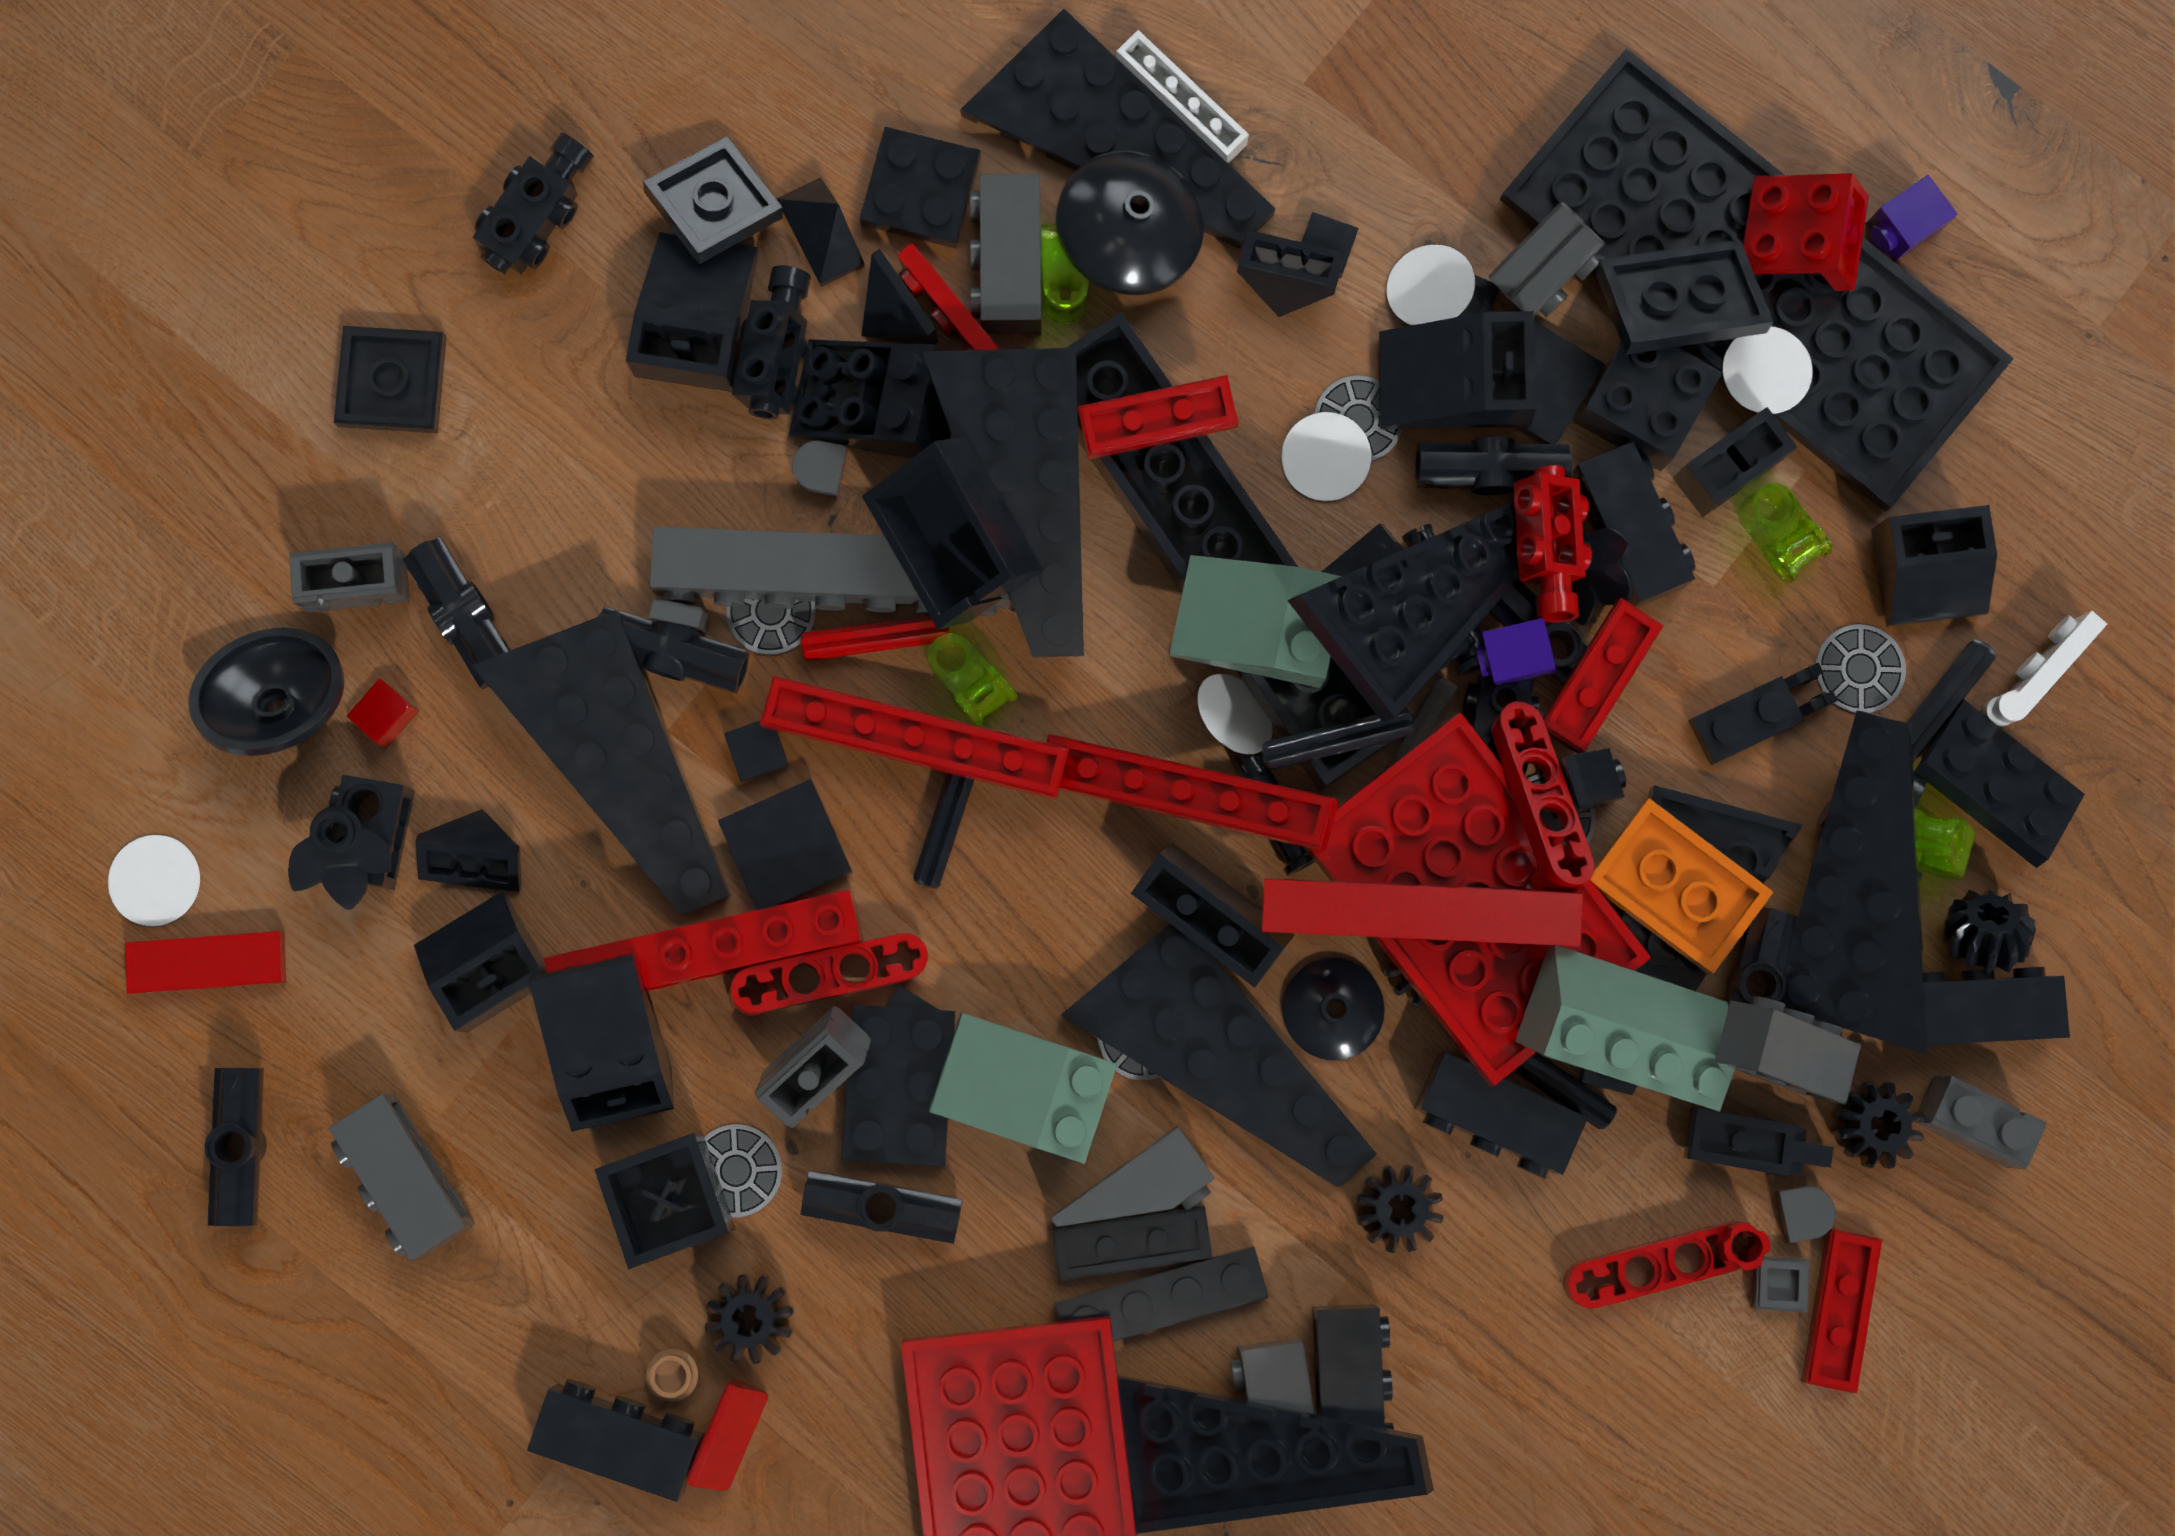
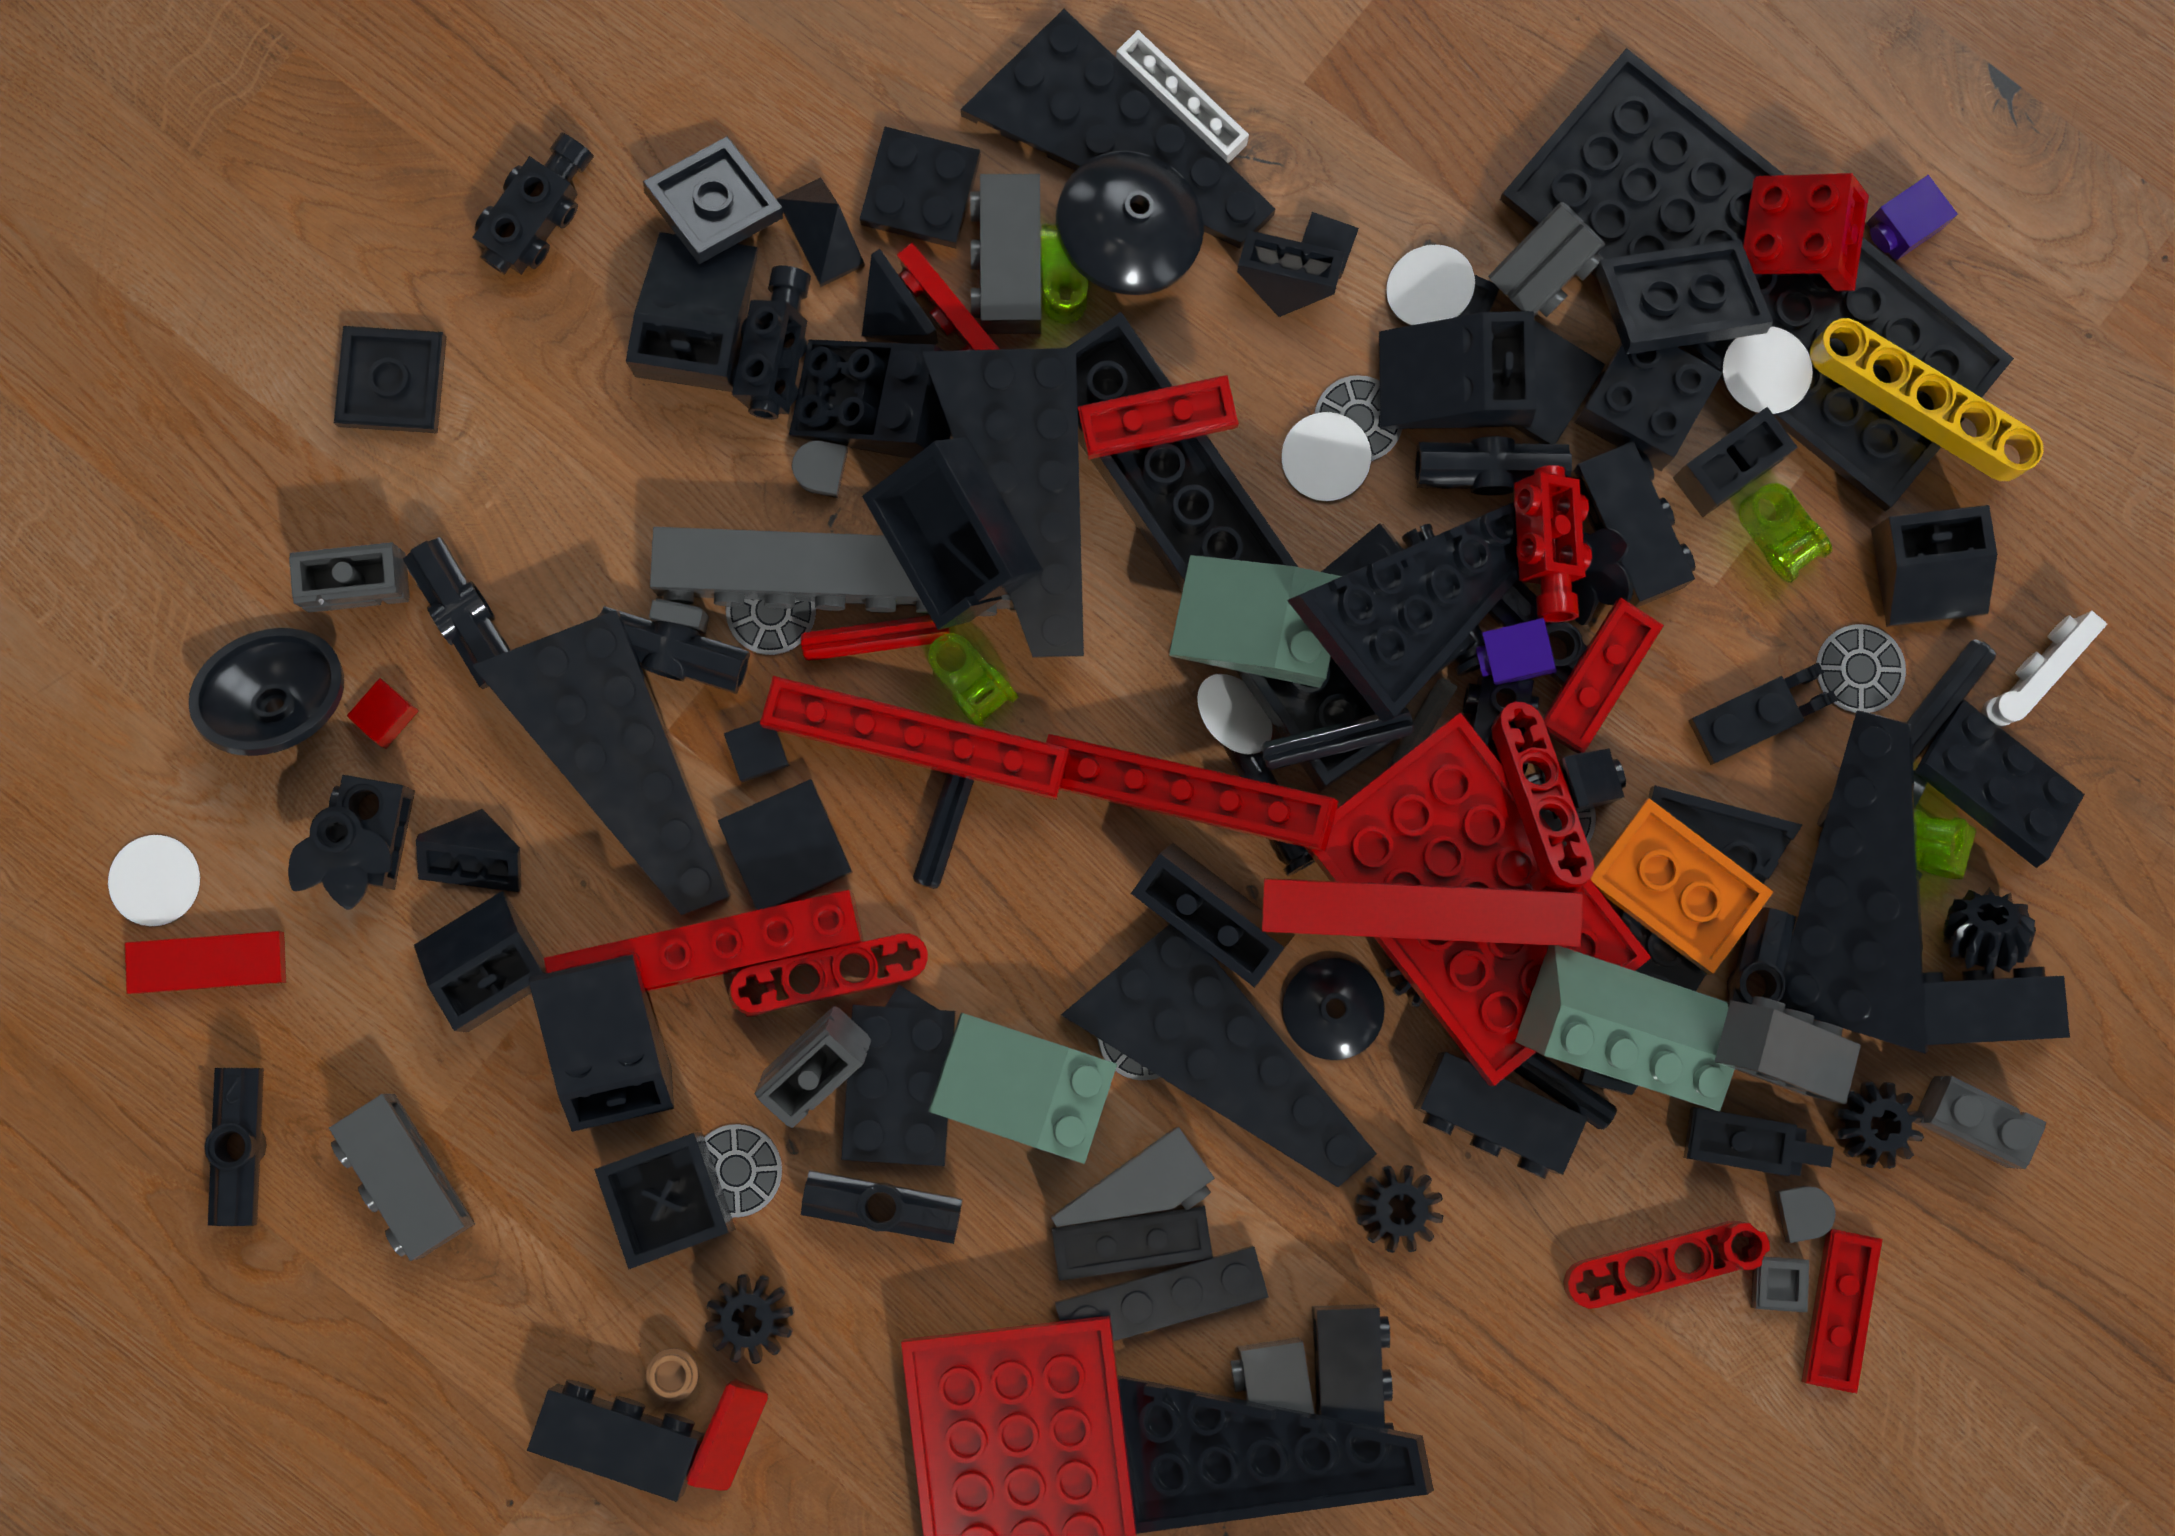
(1949, 400): none -> yellow beam

